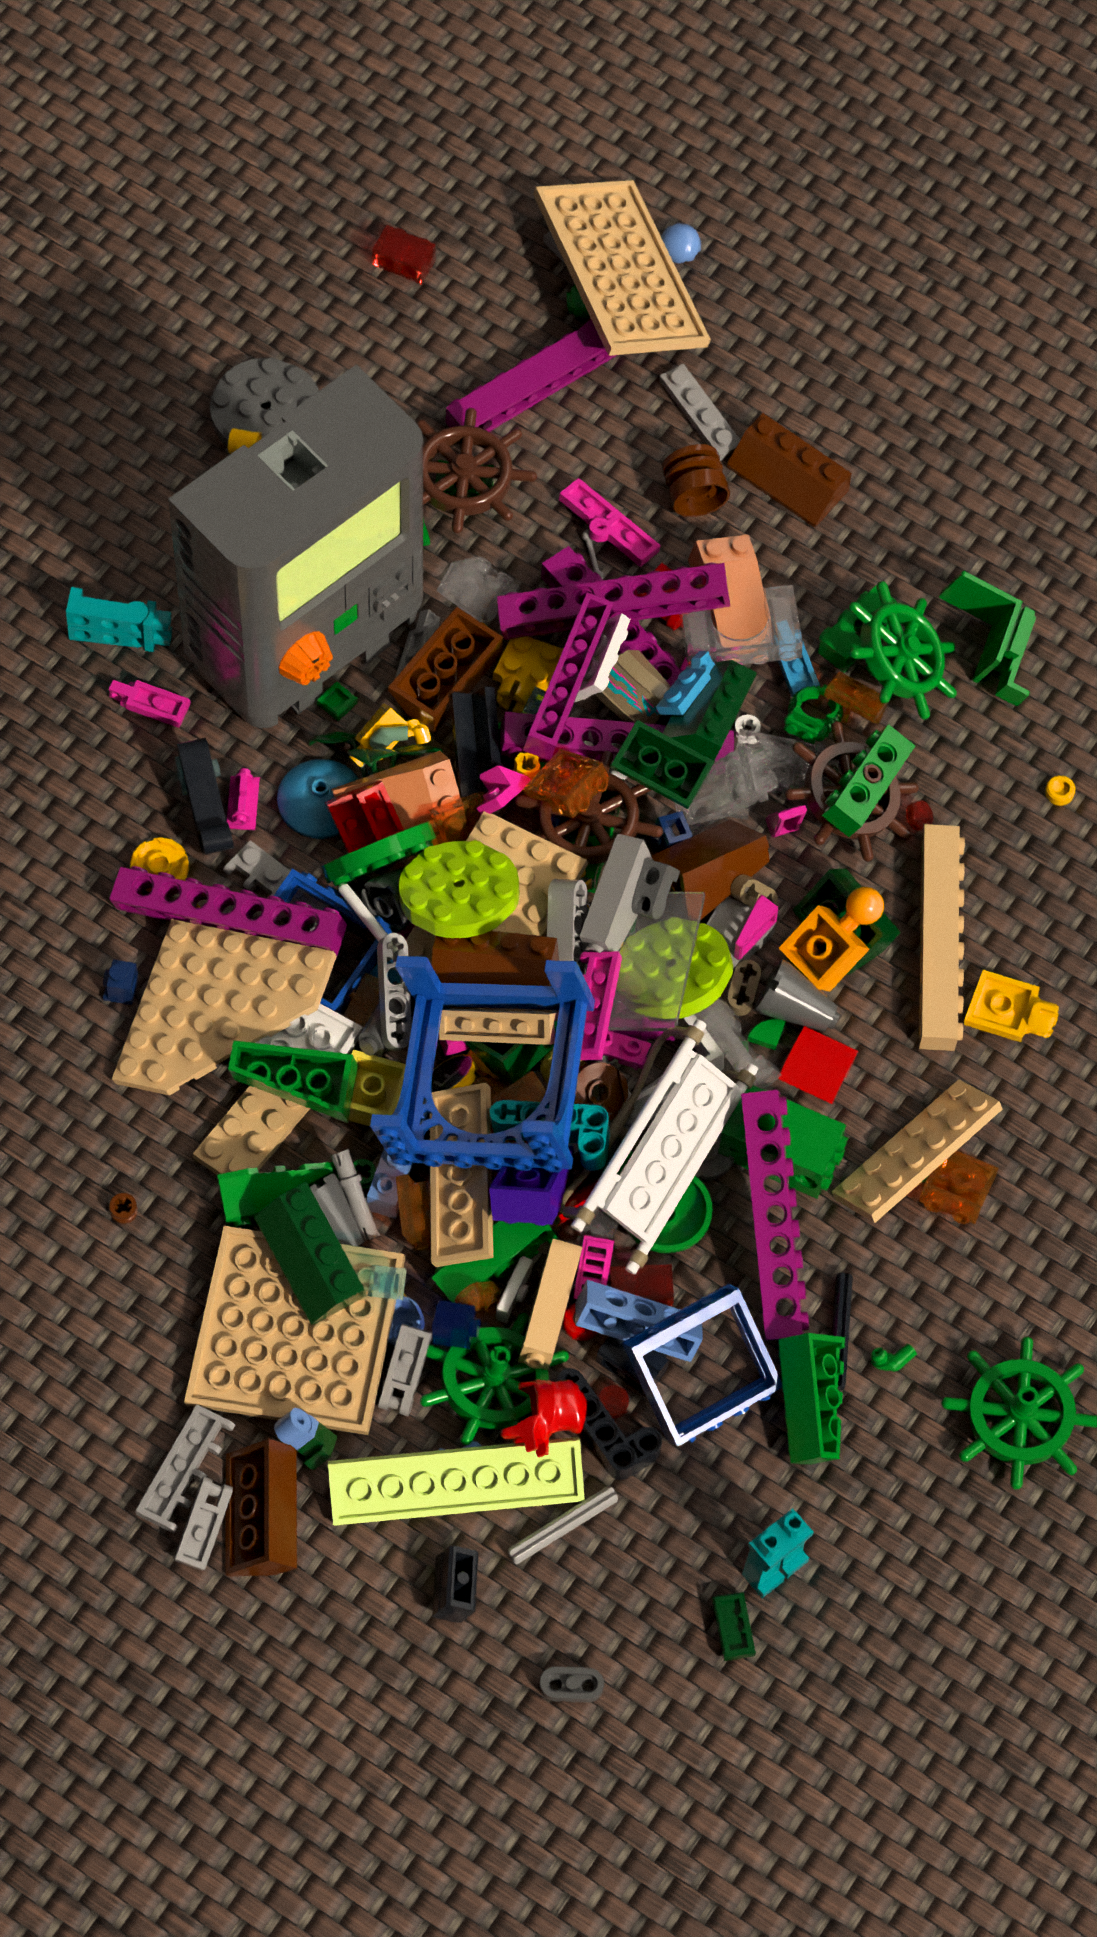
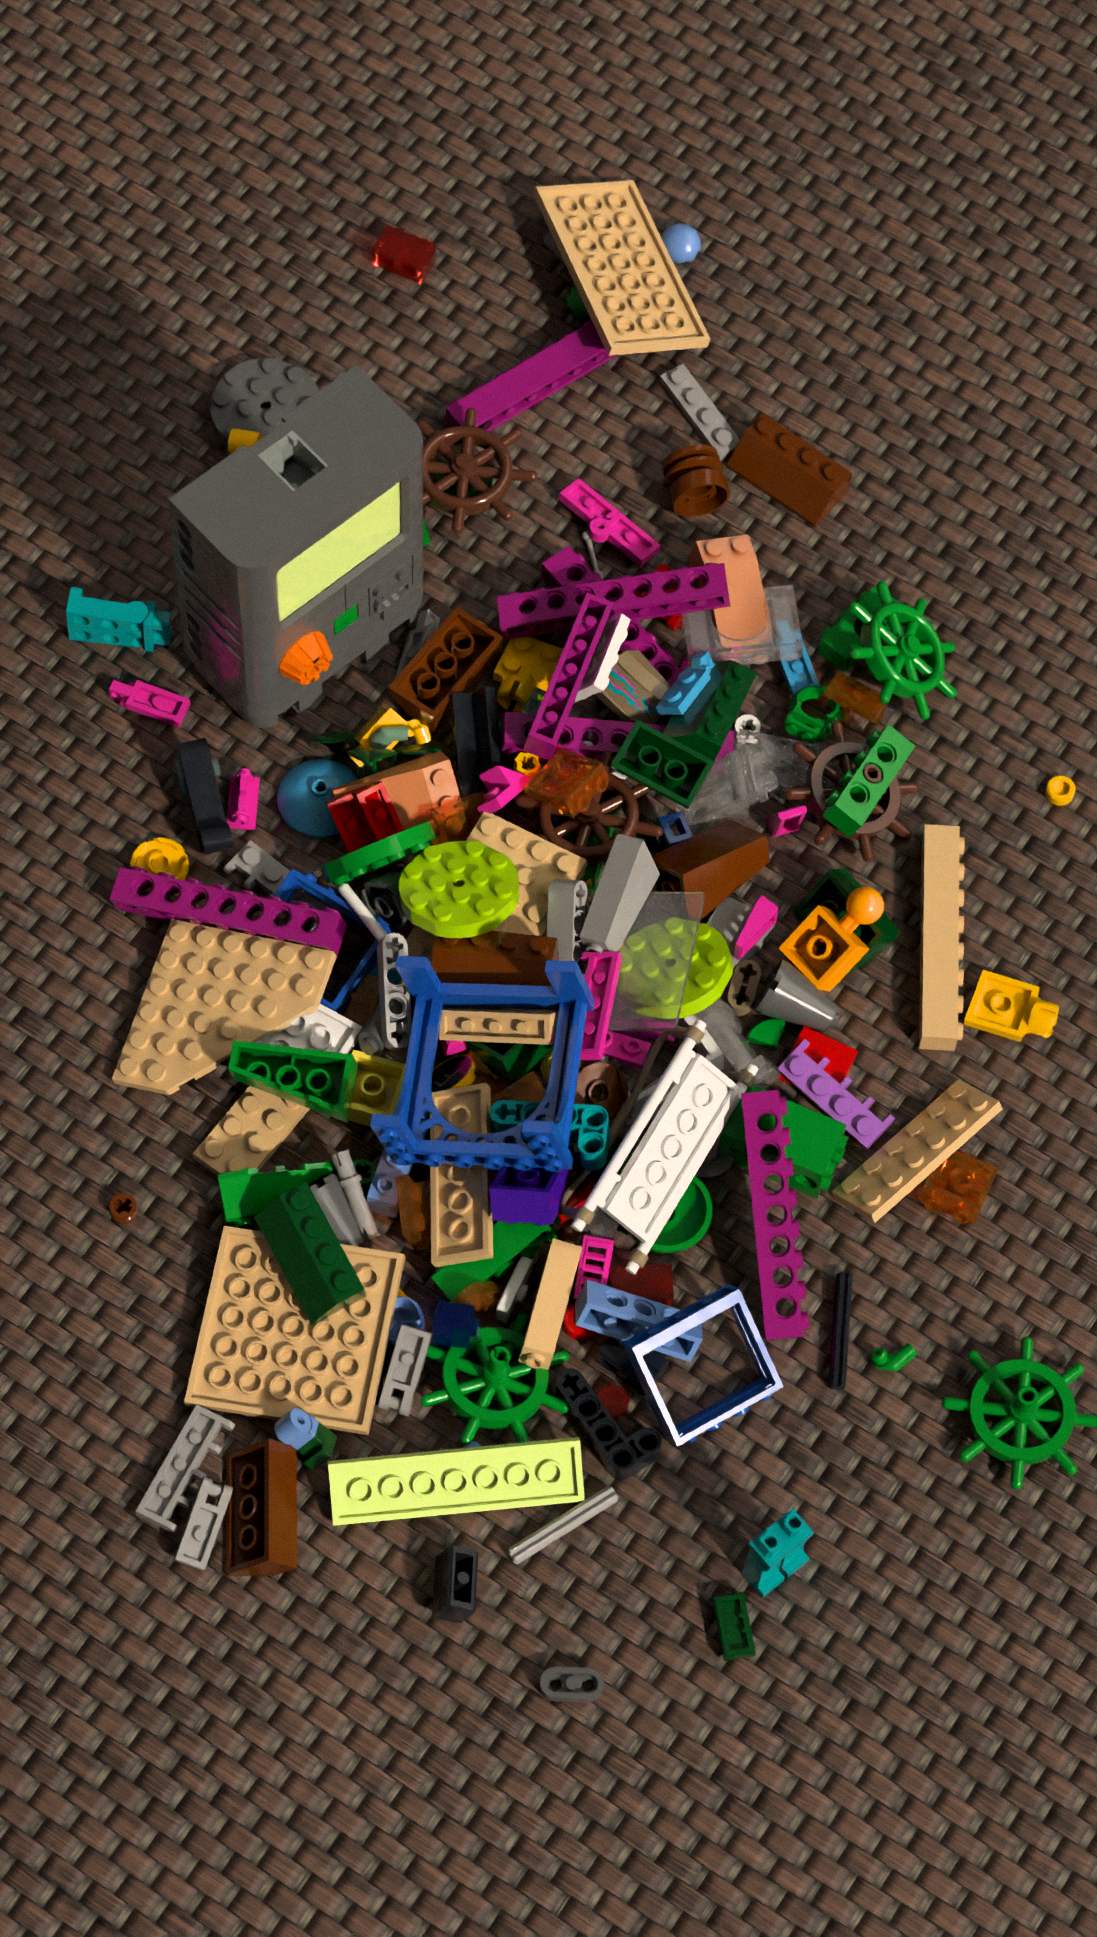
(120, 982): dark blue brick -> none
(337, 701): green tile -> none
(386, 1282): clear light blue brick -> none
(475, 587): clear slope -> none
(554, 1408): red piece -> none
(653, 888): dark grey leg -> none
(756, 889): dark tan beam -> none
(812, 1396): green wedge -> none
(833, 1097): none -> medium lavender hinge
(919, 814): clear red tile -> none
(1007, 635): green piece -> none

